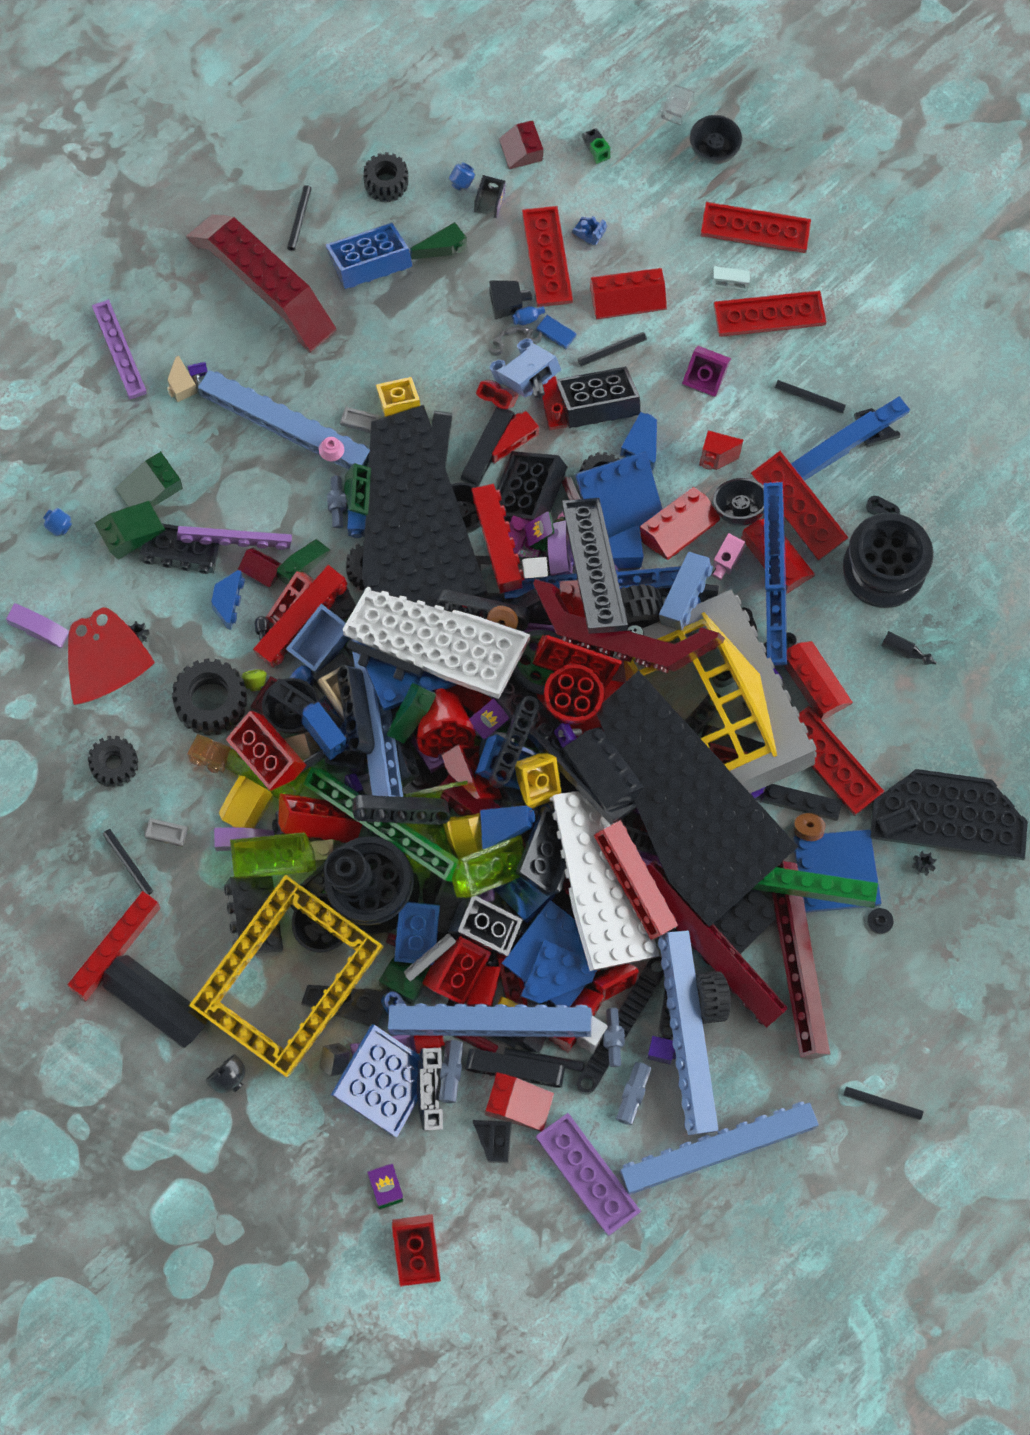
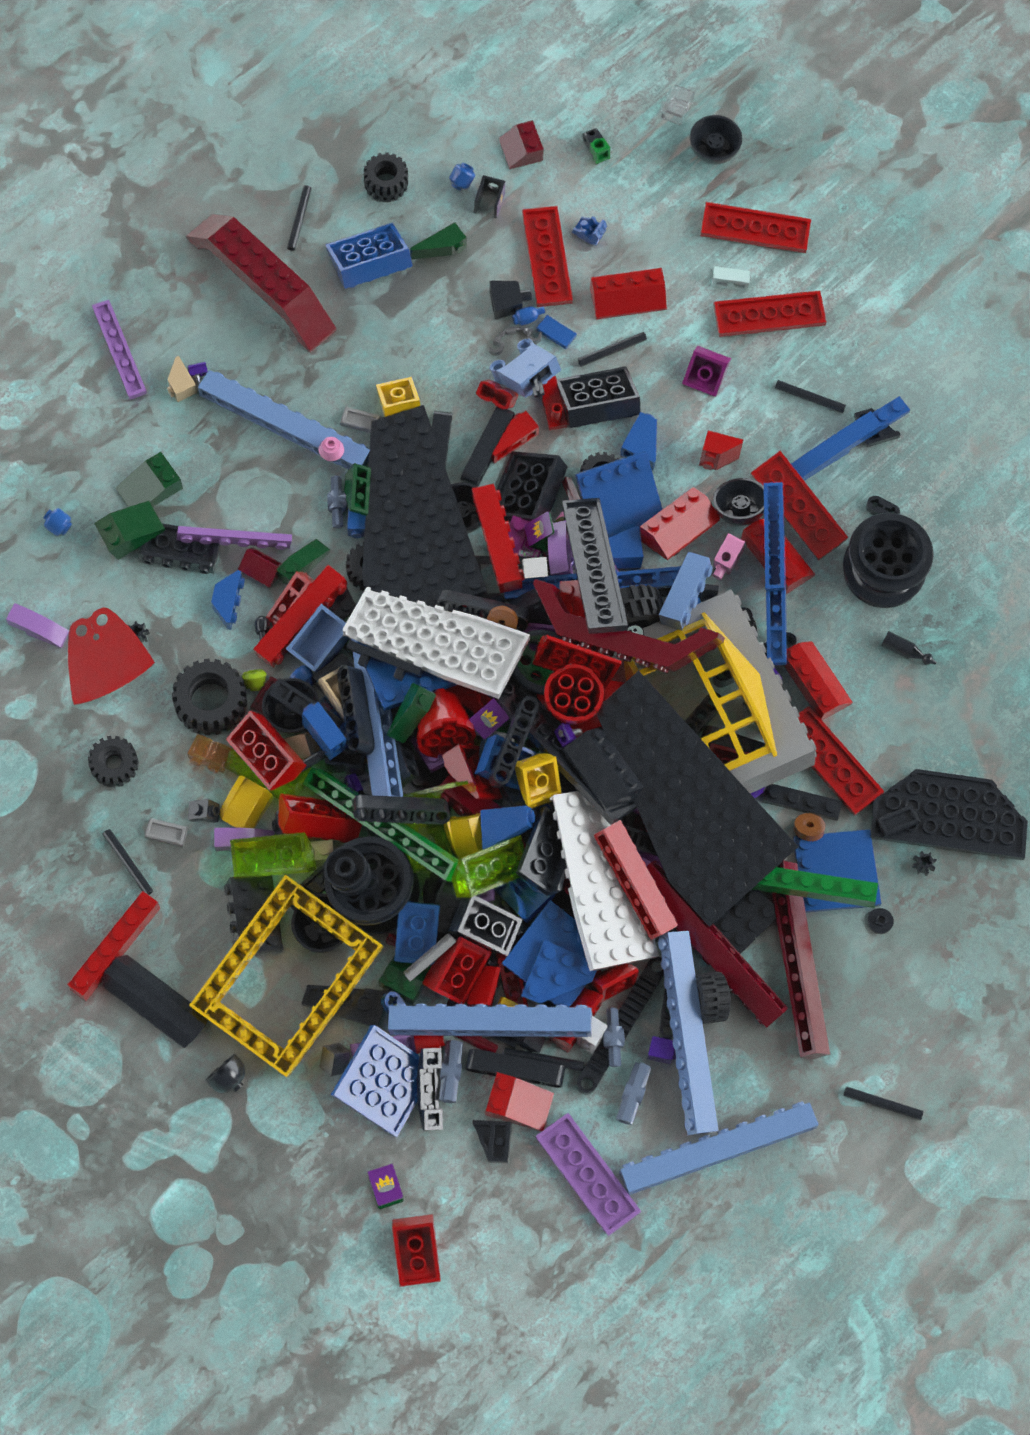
(203, 810): none -> black bracket

